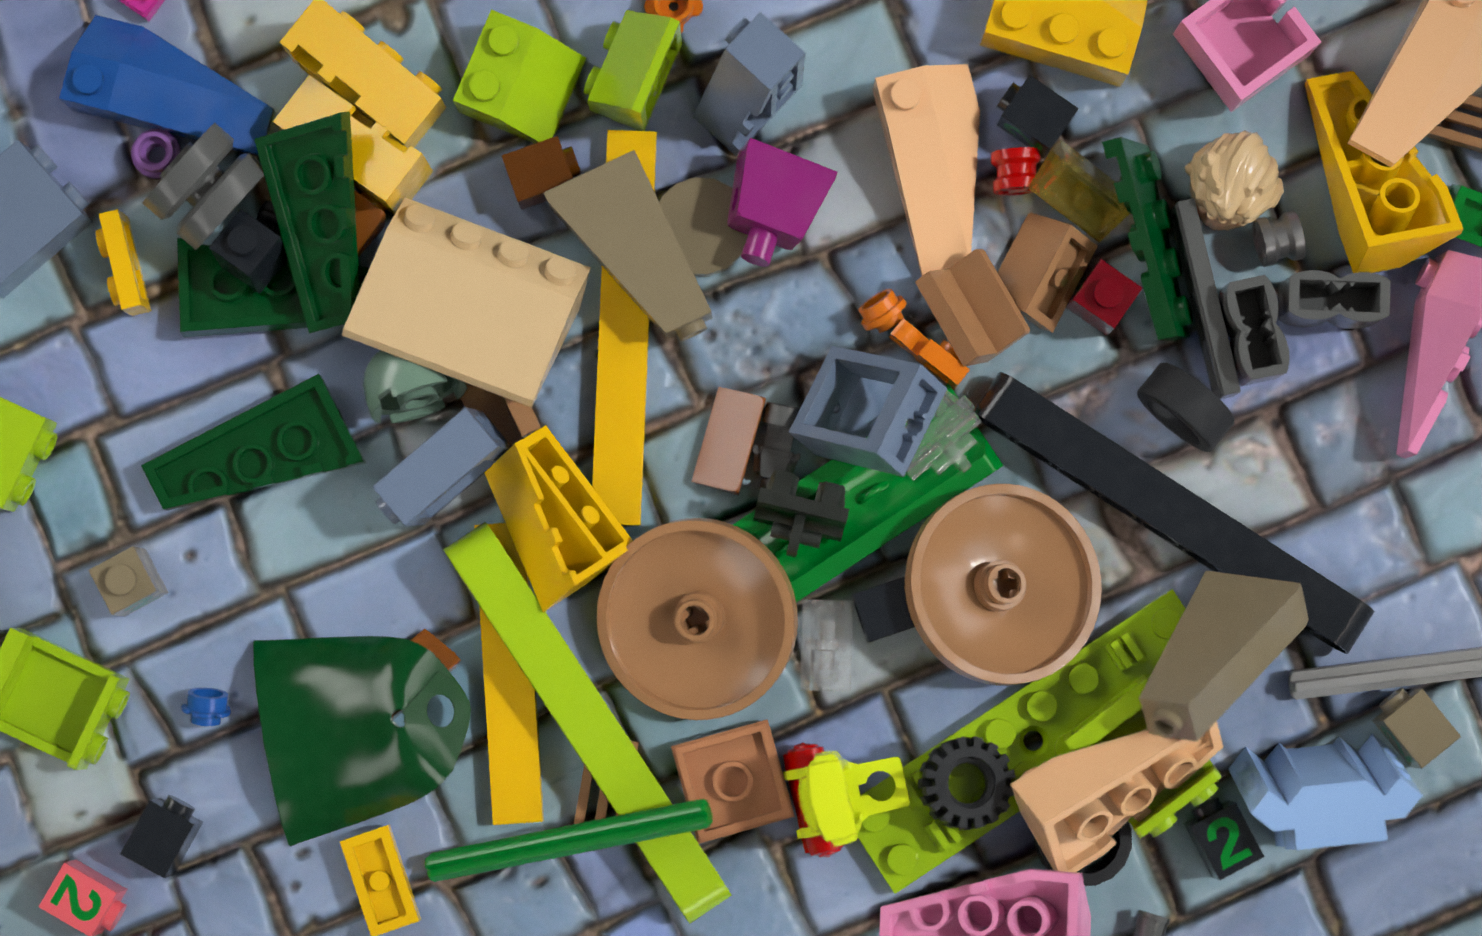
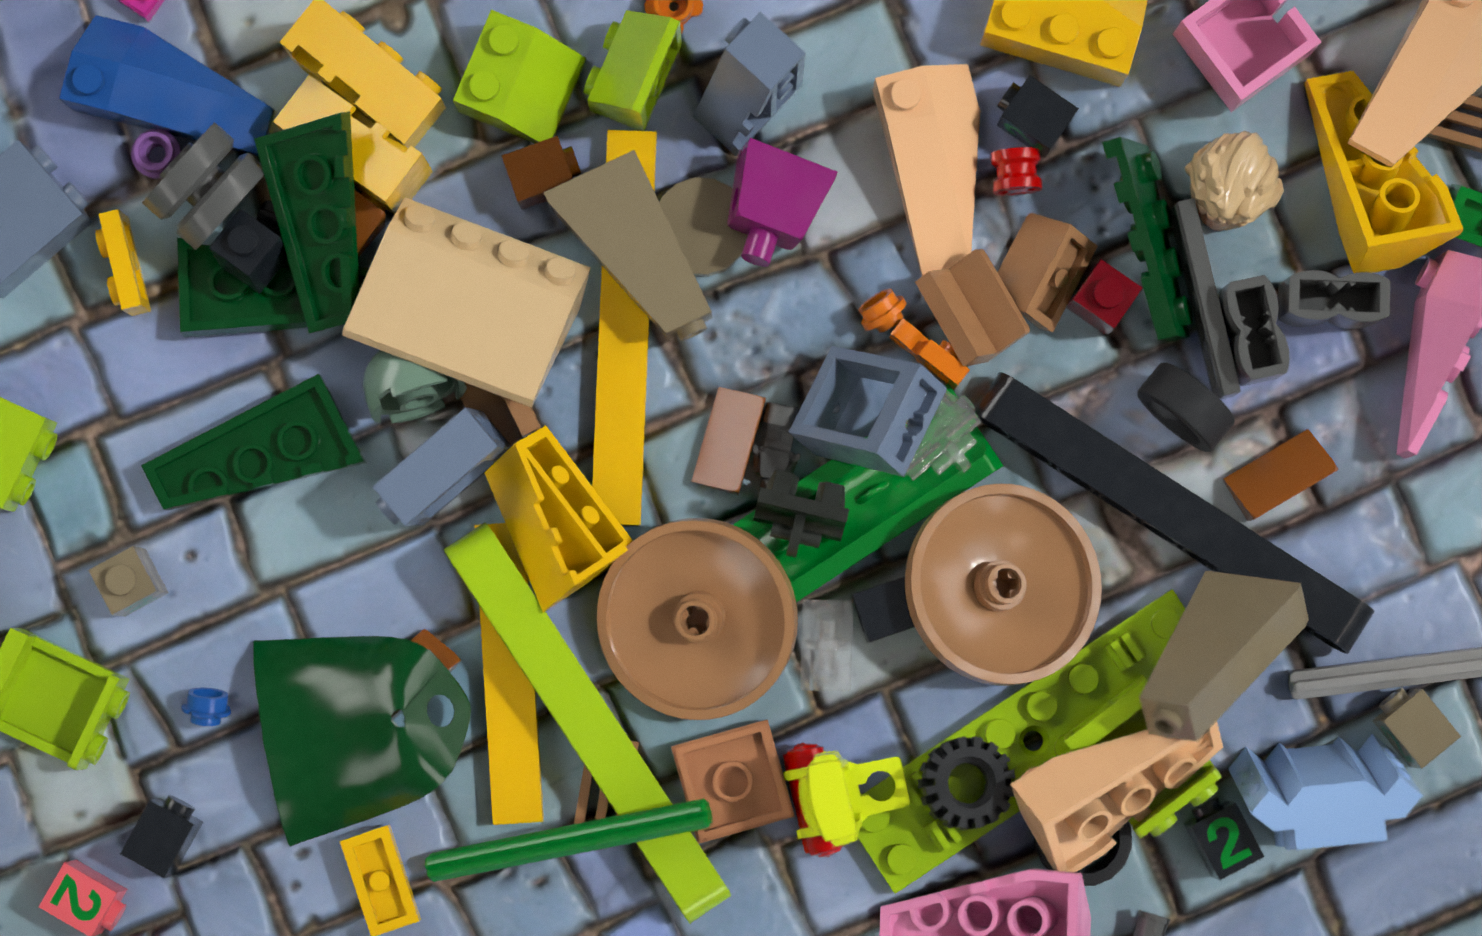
(1079, 191): clear yellow slope -> none
(1279, 238): flat silver wheel -> none
(1279, 475): none -> dark orange slope

